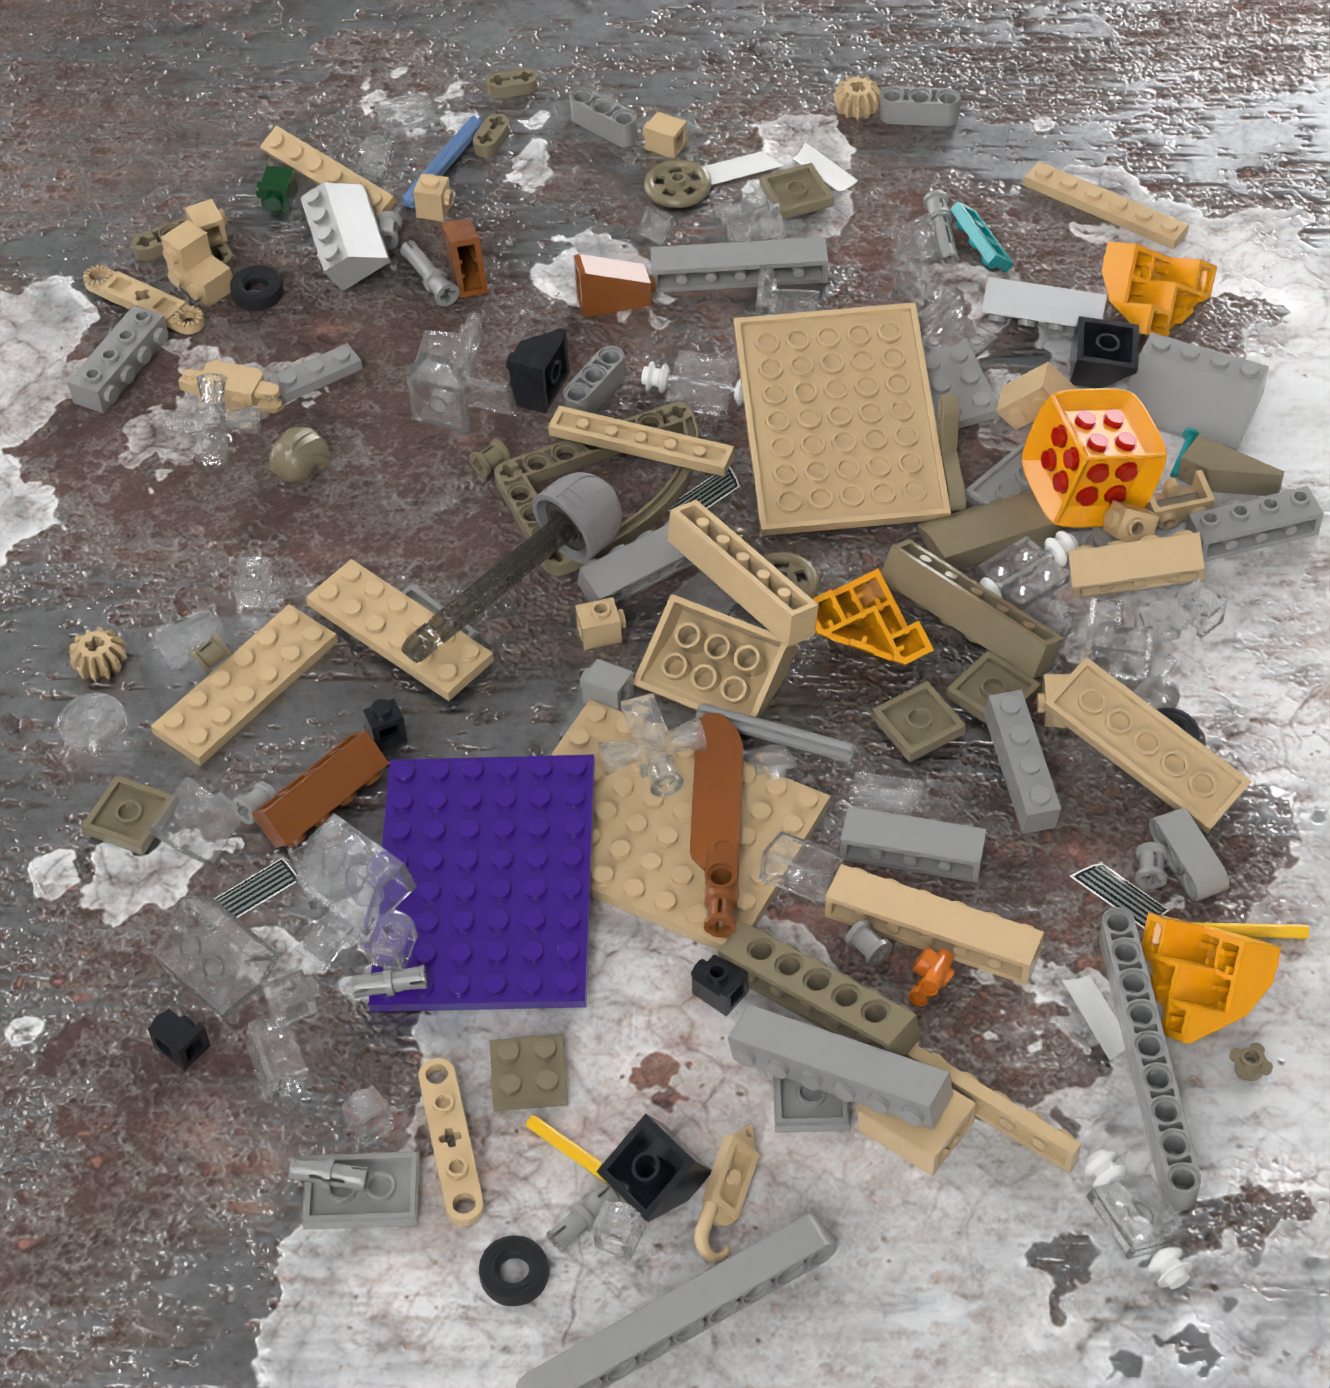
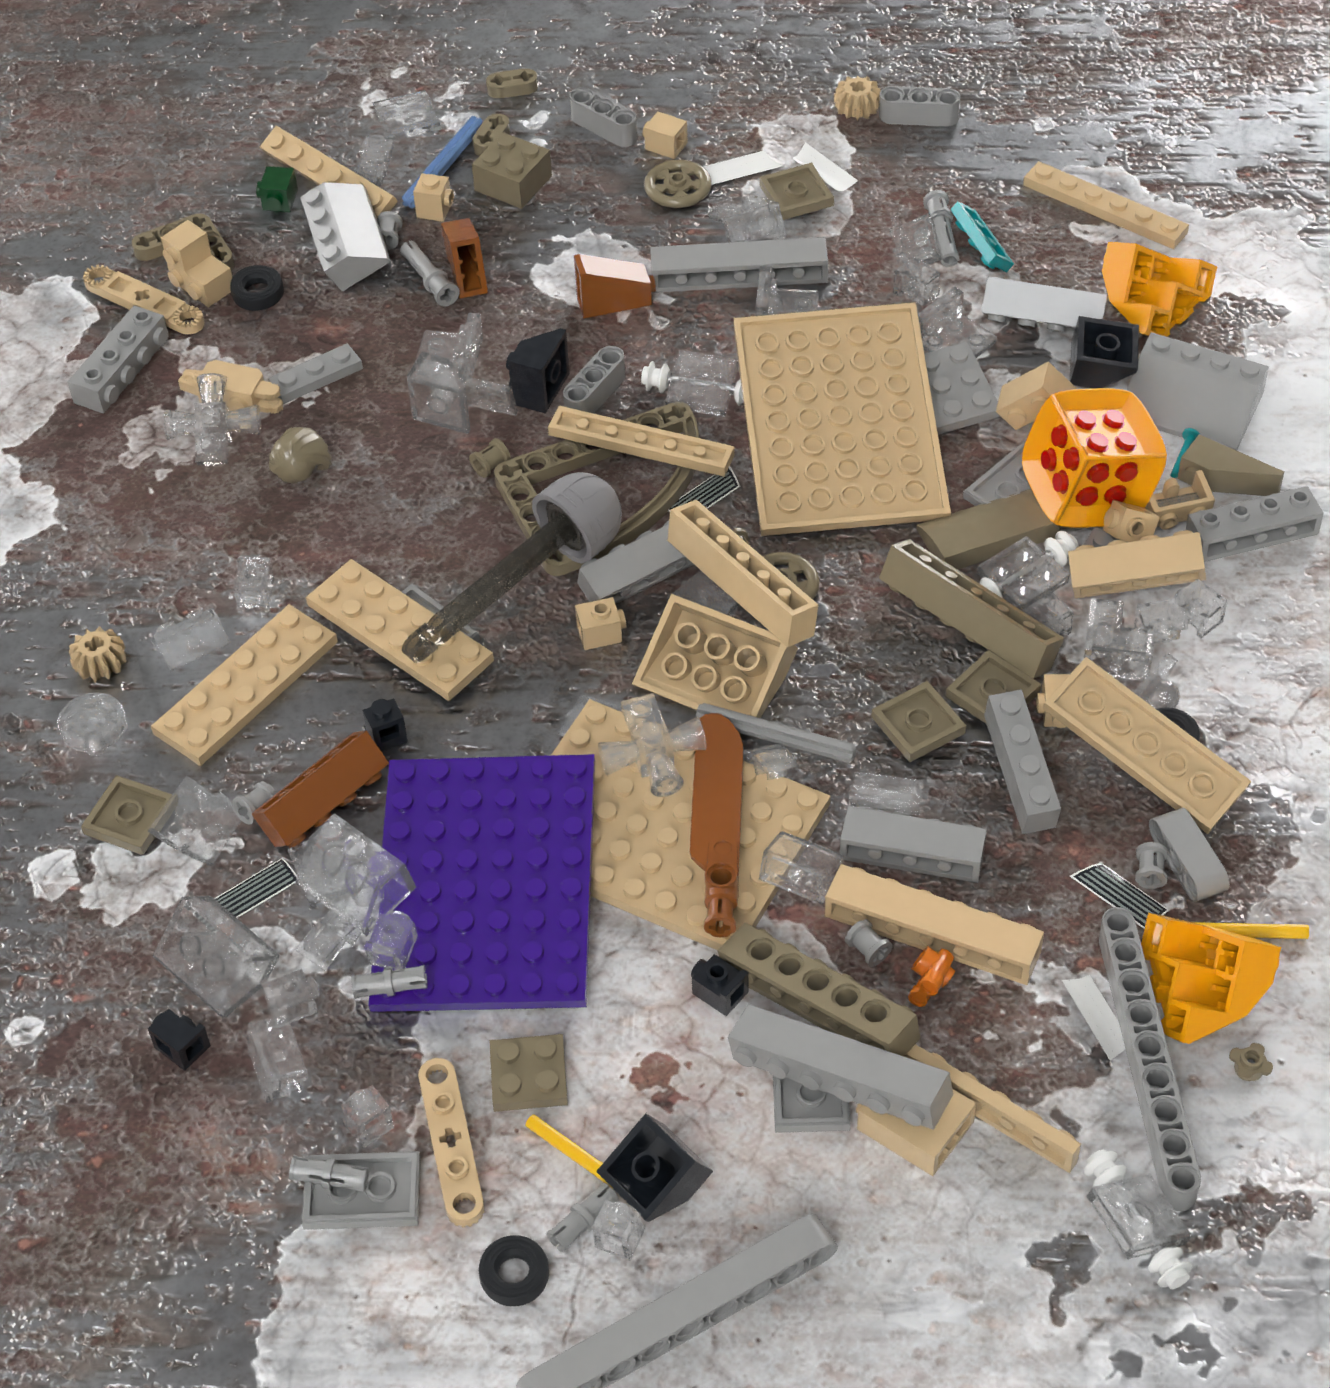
(210, 220): tan brick -> none
(210, 653): dark tan bush -> none
(512, 170): none -> dark tan brick
(607, 684): light grey brick -> none
(656, 224): clear tile -> none
(726, 1189): tan plate -> none
(870, 620): light orange brick -> none
(948, 438): dark tan beam -> none

